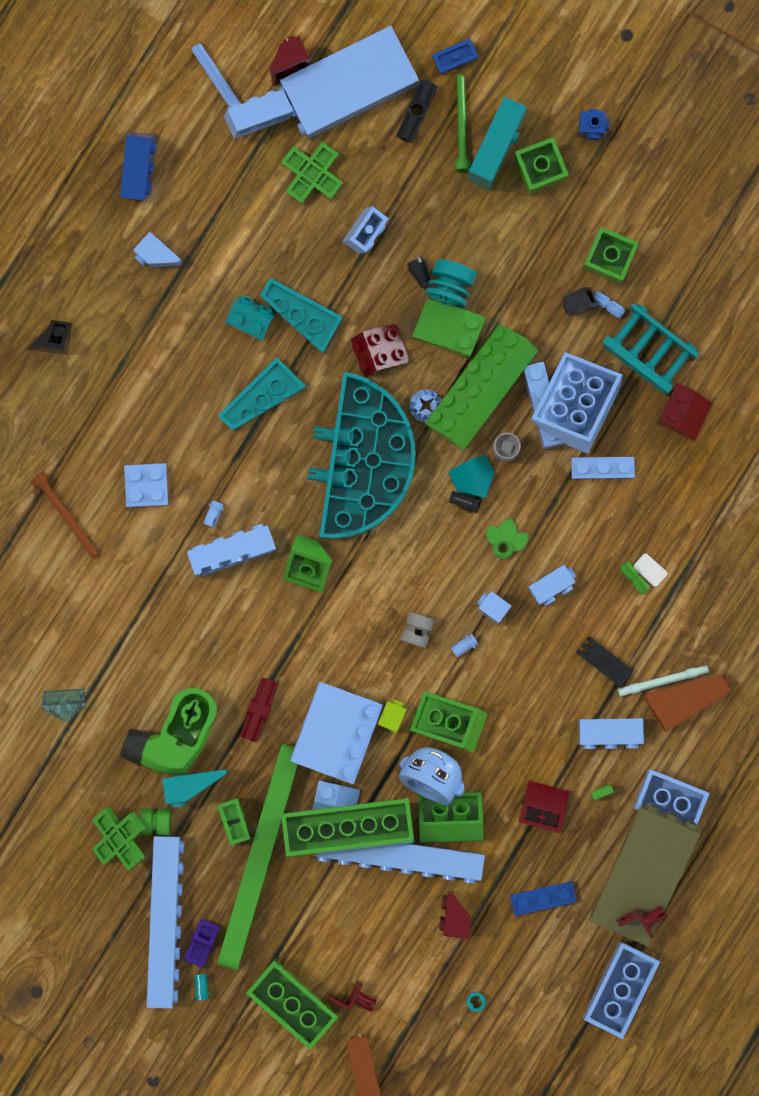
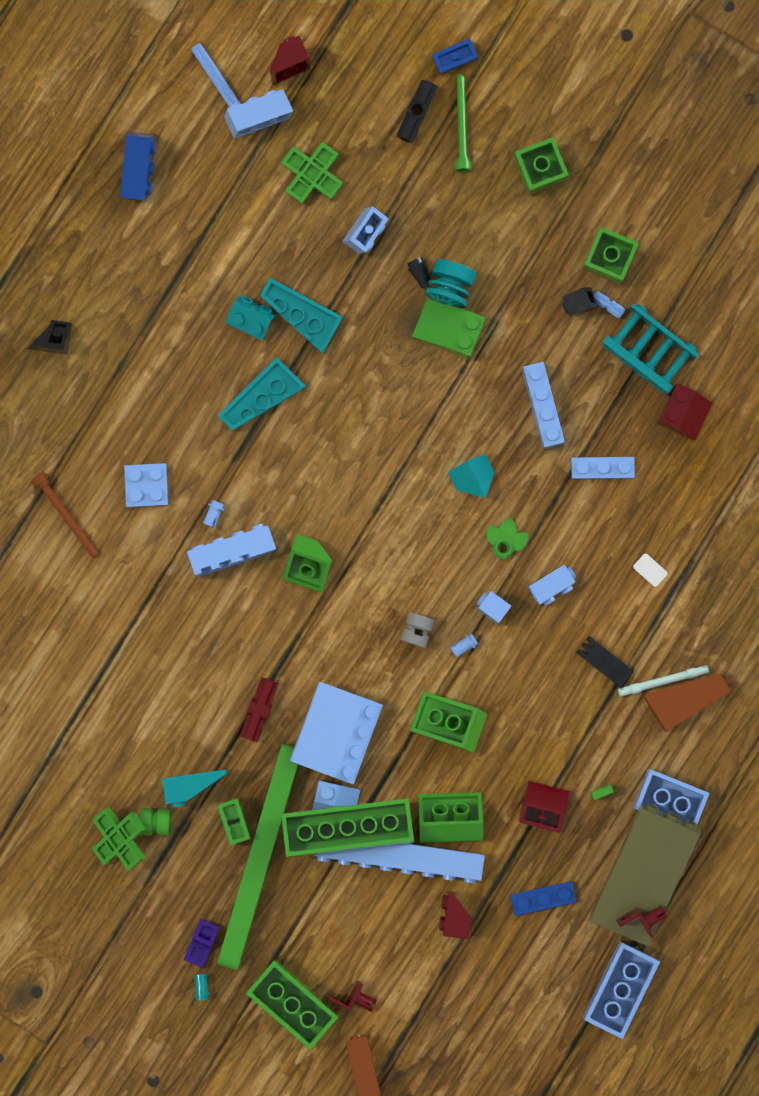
(63, 703): clear light blue slope -> none
(155, 253): light blue slope -> none
(163, 922): light blue brick -> none
(180, 737): bright green piece -> none
(349, 82): light blue brick -> none
(368, 462): teal brick -> none
(379, 349): dark red bracket -> none
(392, 715): lime brick -> none
(415, 404): light blue gear -> none
(432, 775): light blue piece -> none
(466, 501): black cone -> none
(470, 1005): teal bush -> none
(481, 387): bright green brick -> none
(497, 142): teal brick -> none
(506, 447): light grey wheel -> none
(577, 401): light blue slope -> none
(586, 126): blue brick -> none
(610, 733): light blue brick -> none
(637, 581): bright green piece -> none

